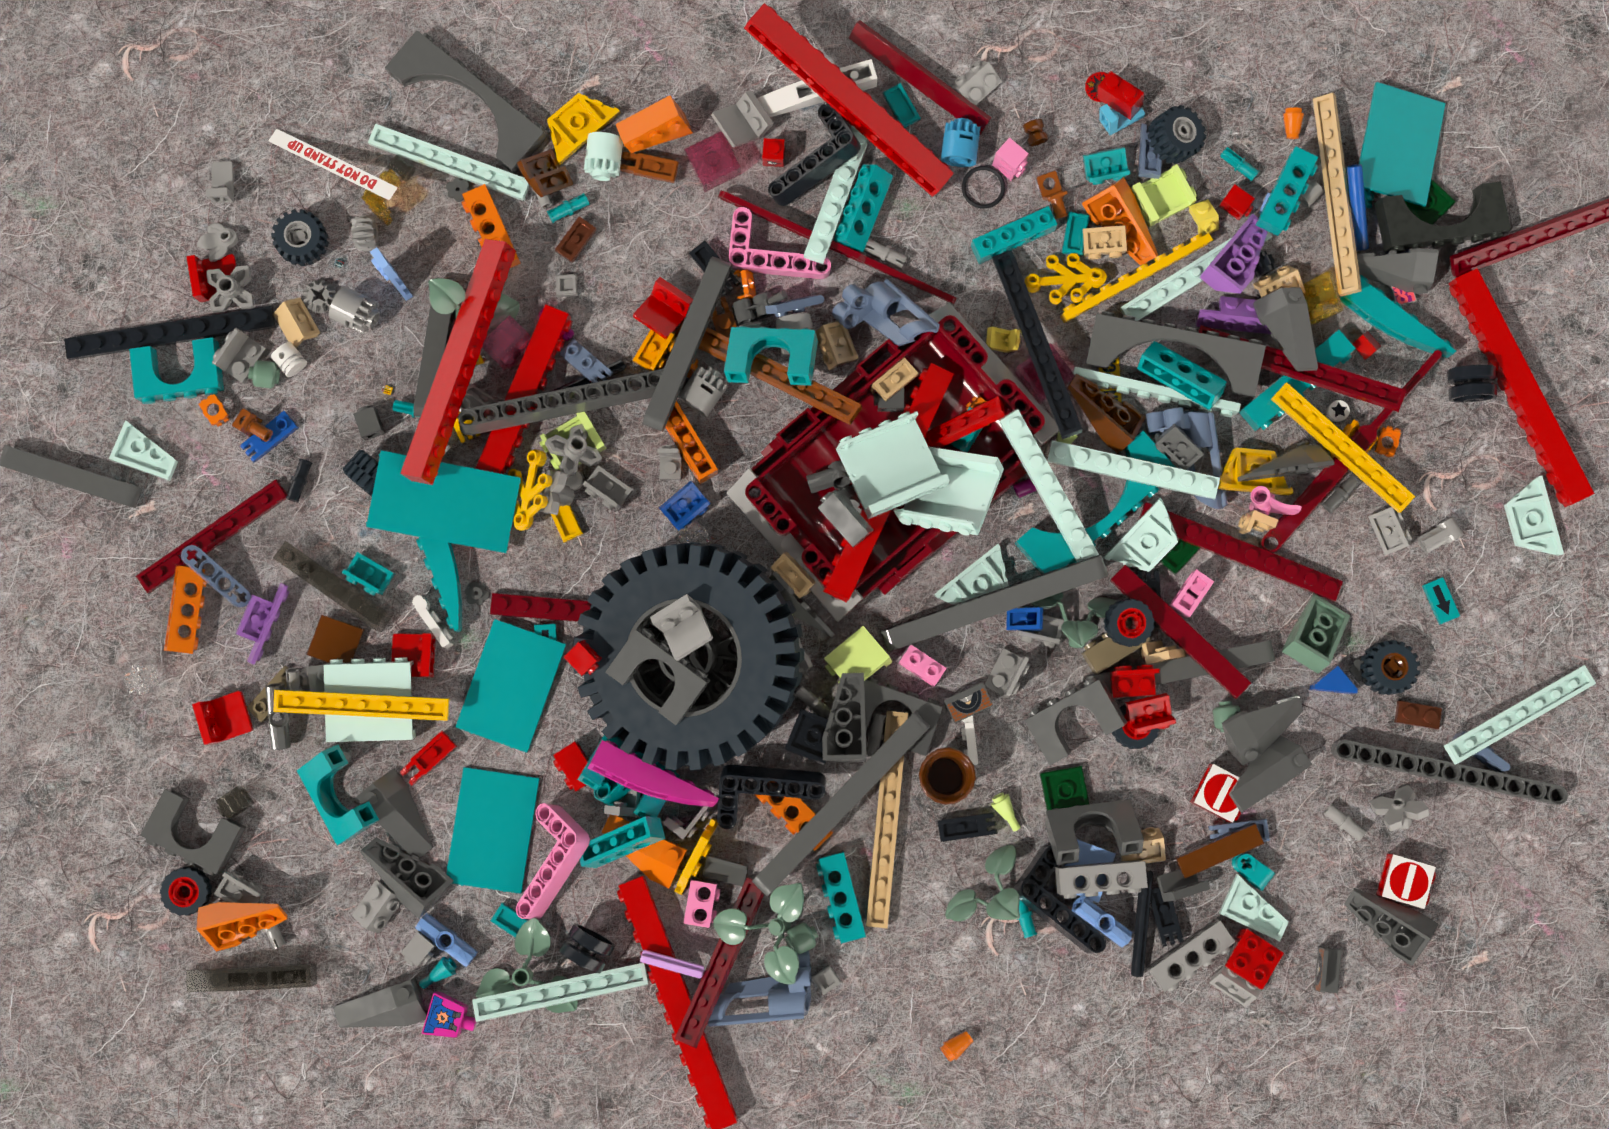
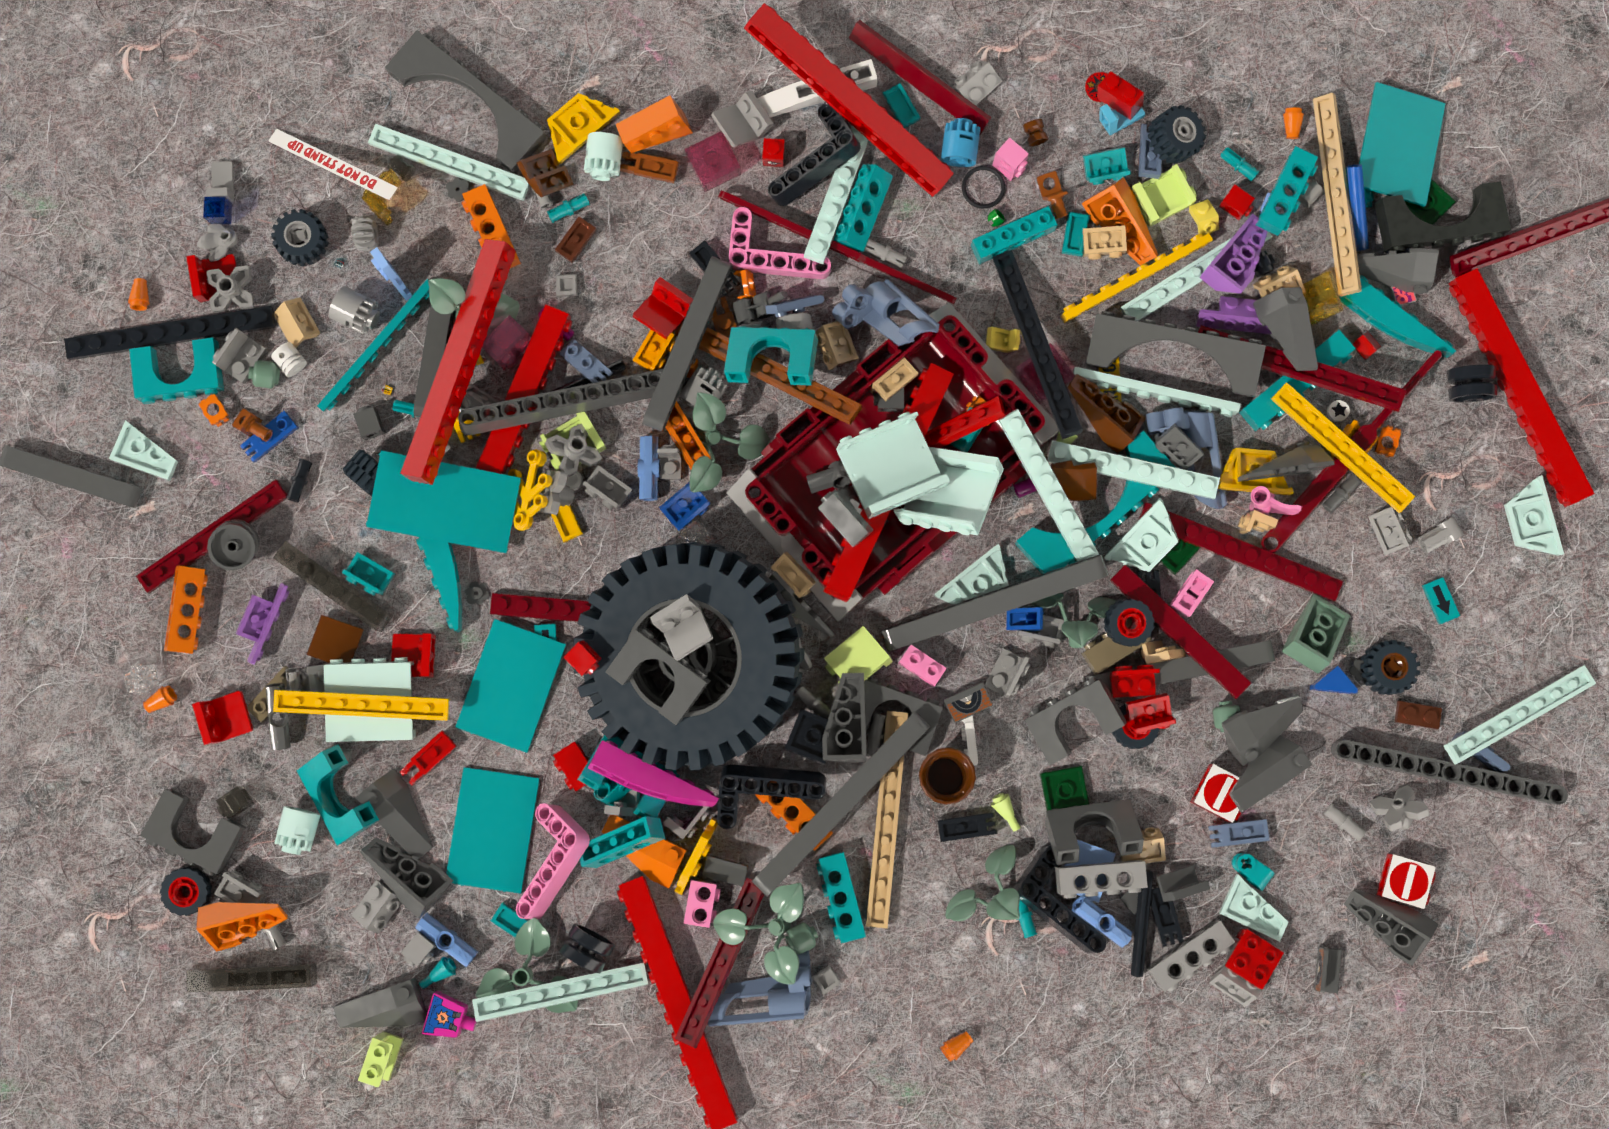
(139, 295): none -> orange cone
(160, 699): none -> orange cone
(217, 210): none -> clear blue brick
(218, 573): sand blue beam -> none
(224, 553): none -> dark grey wheel
(296, 830): none -> light aqua gear
(318, 305): light grey gear -> none
(370, 353): none -> teal plate
(380, 1058): none -> yellowish green panel
(431, 619): white hinge -> none
(648, 468): none -> medium blue piece
(672, 964): lavender axle -> none
(706, 414): none -> sand green plant
(996, 217): none -> green hinge
(1068, 279): yellow plant -> none
(1077, 481): none -> reddish brown slope
(1130, 901): none -> dark grey tile
(1182, 375): teal brick -> none
(1219, 850): reddish brown tile -> none

